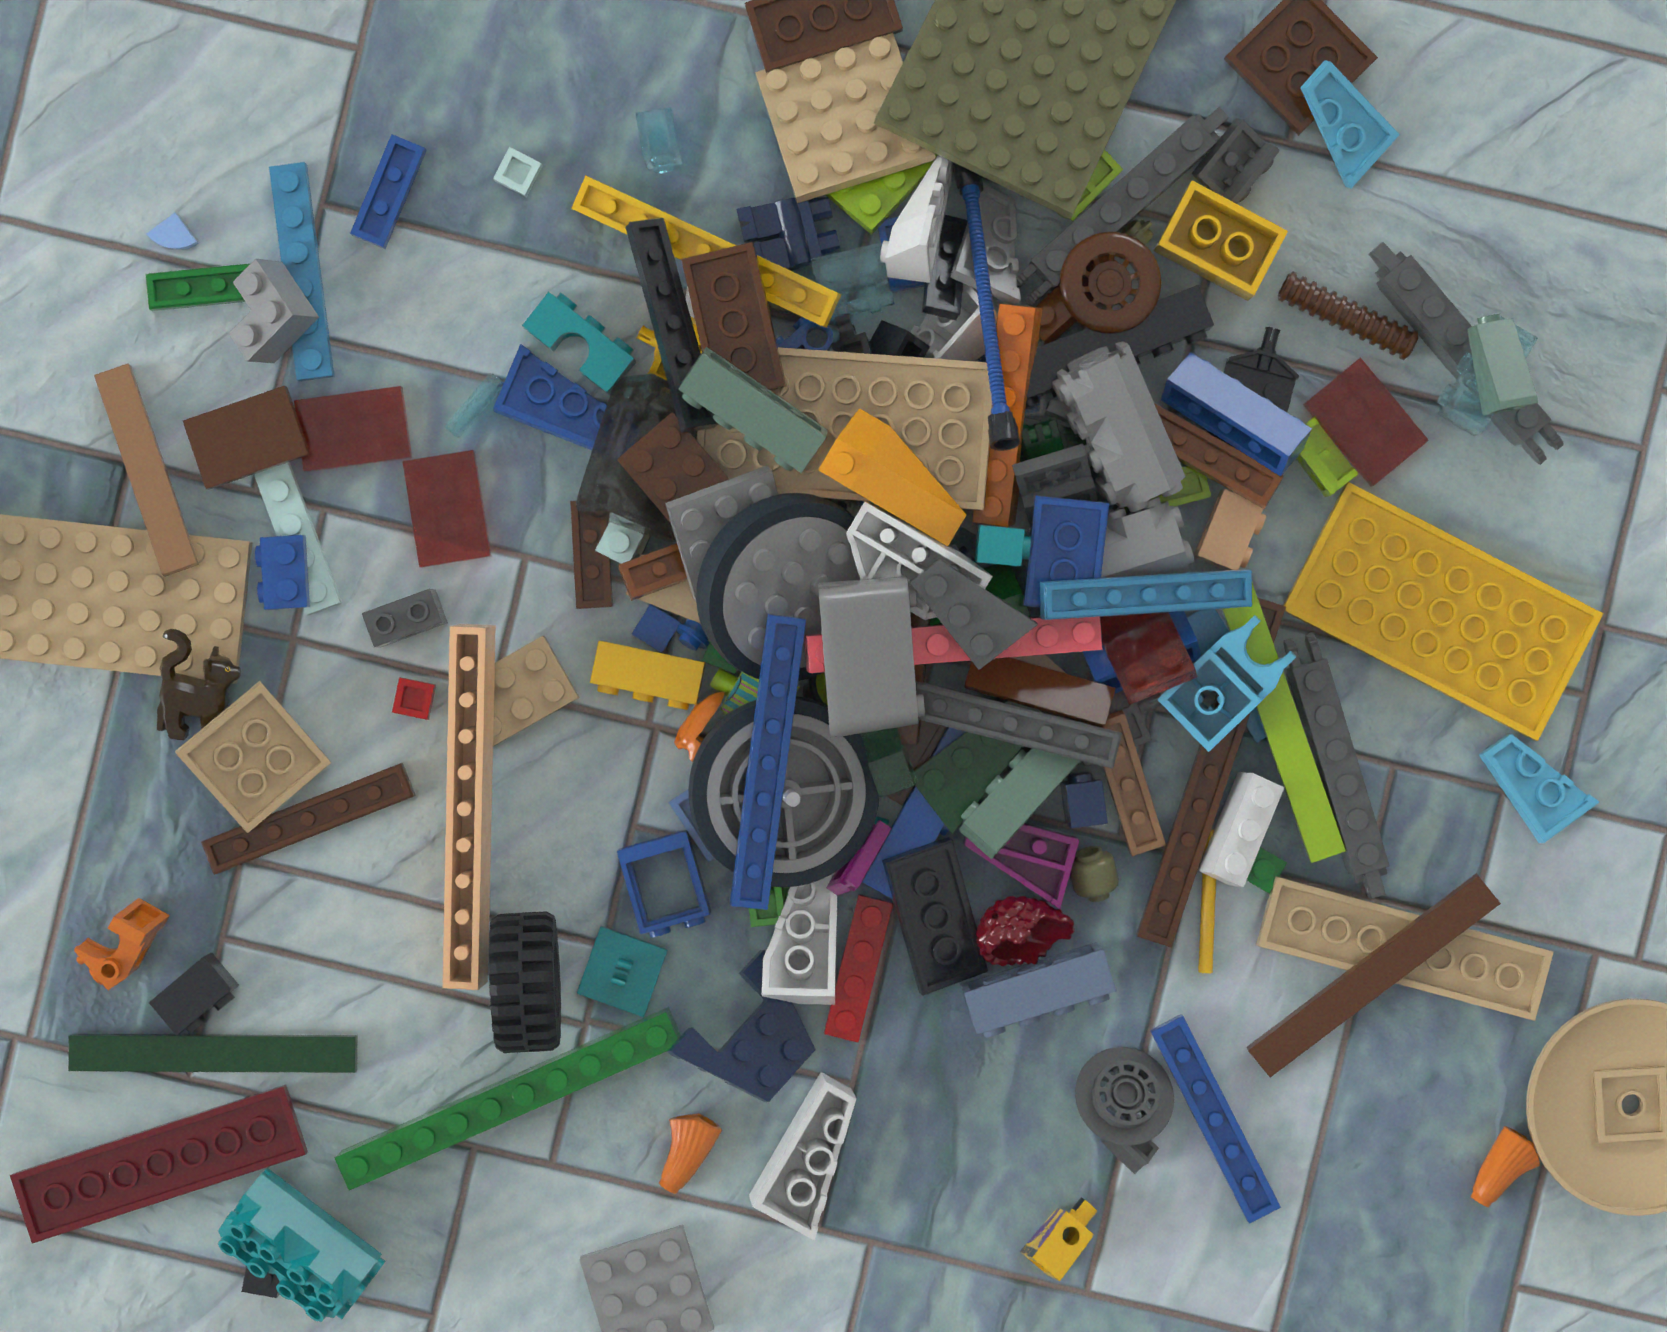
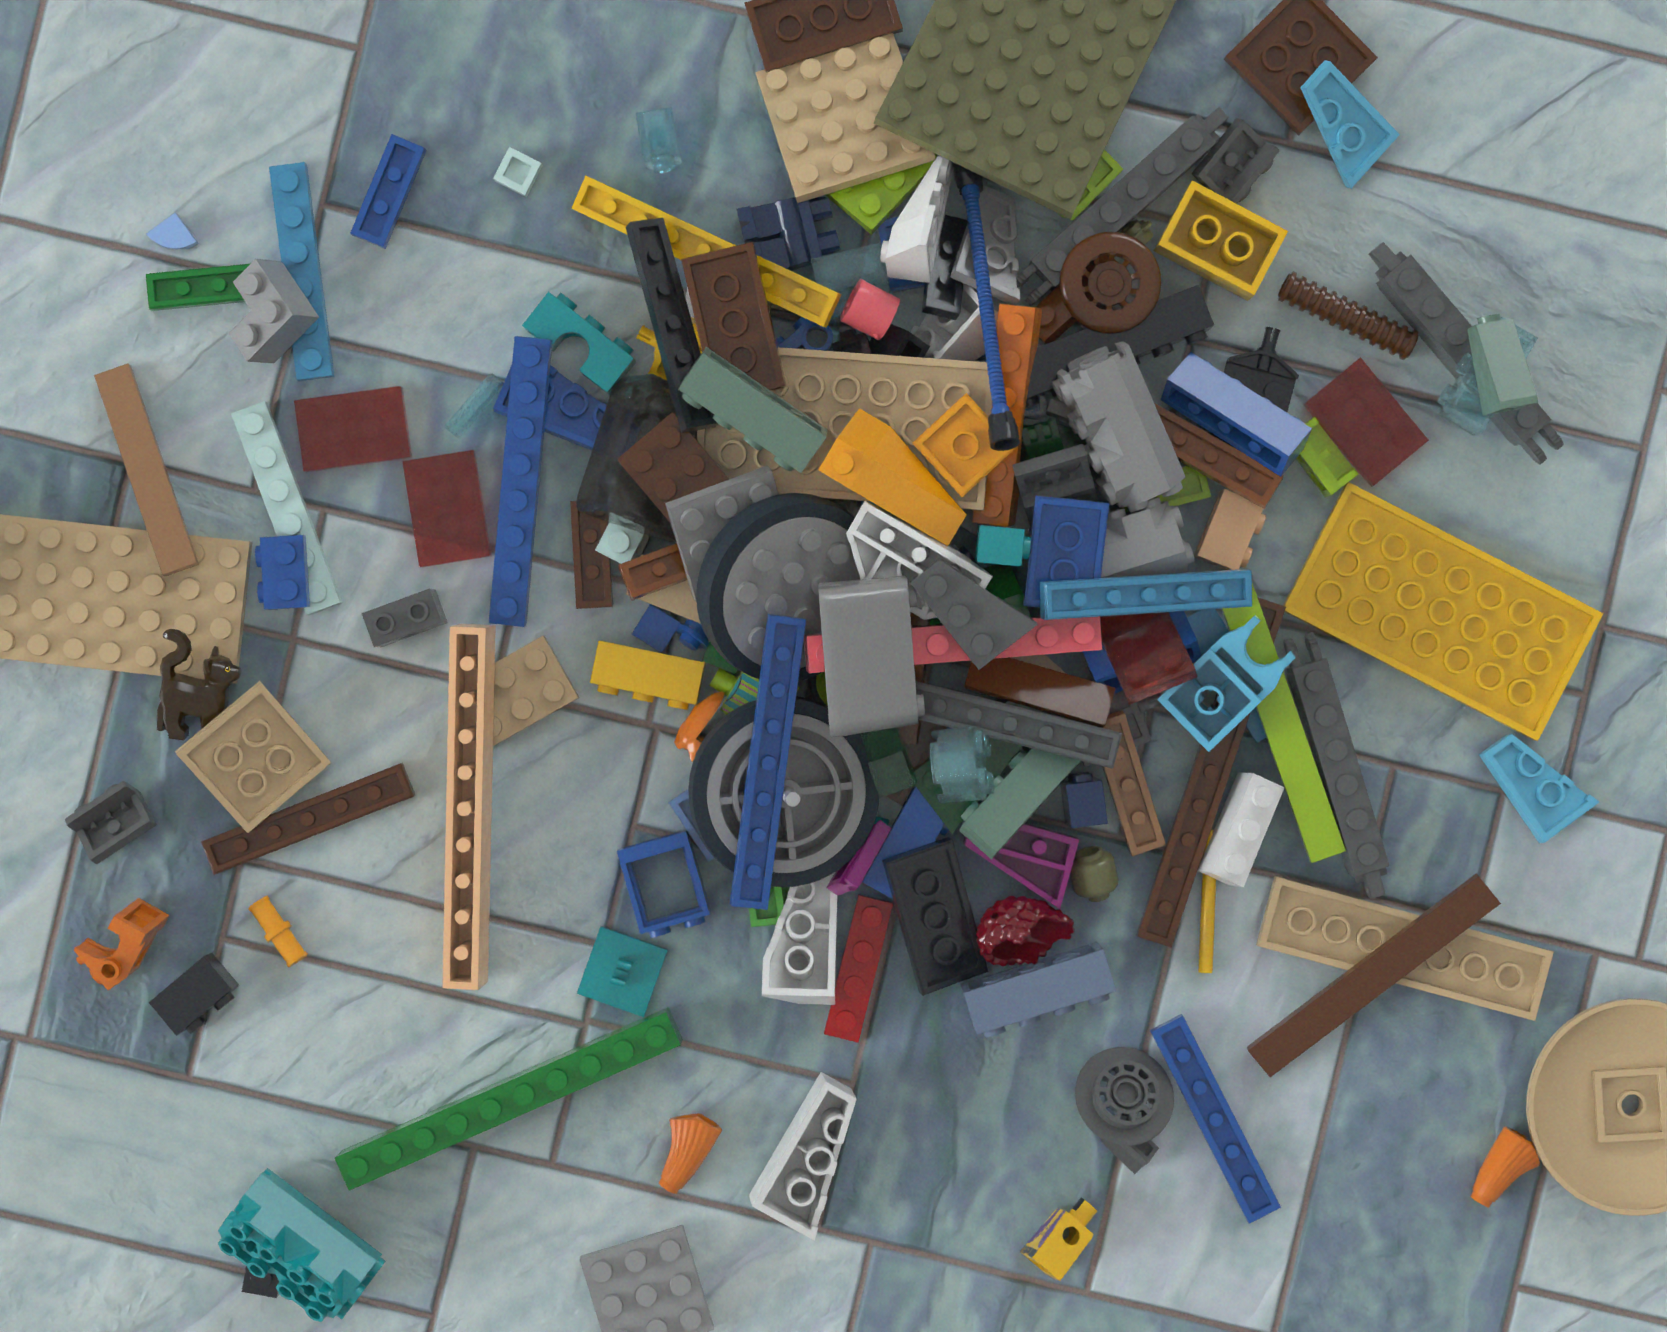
(111, 821): none -> dark grey bracket
(158, 1164): dark red plate -> none
(212, 1053): dark green tile -> none
(246, 437): reddish brown tile -> none
(277, 931): none -> light orange pin
(414, 698): red plate -> none
(520, 481): none -> blue plate
(525, 982): black tyre -> none
(761, 1051): dark blue wing -> none
(870, 309): none -> coral piece
(960, 764): none -> clear light blue brick
(961, 445): none -> light orange tile
(1265, 870): green plate -> none

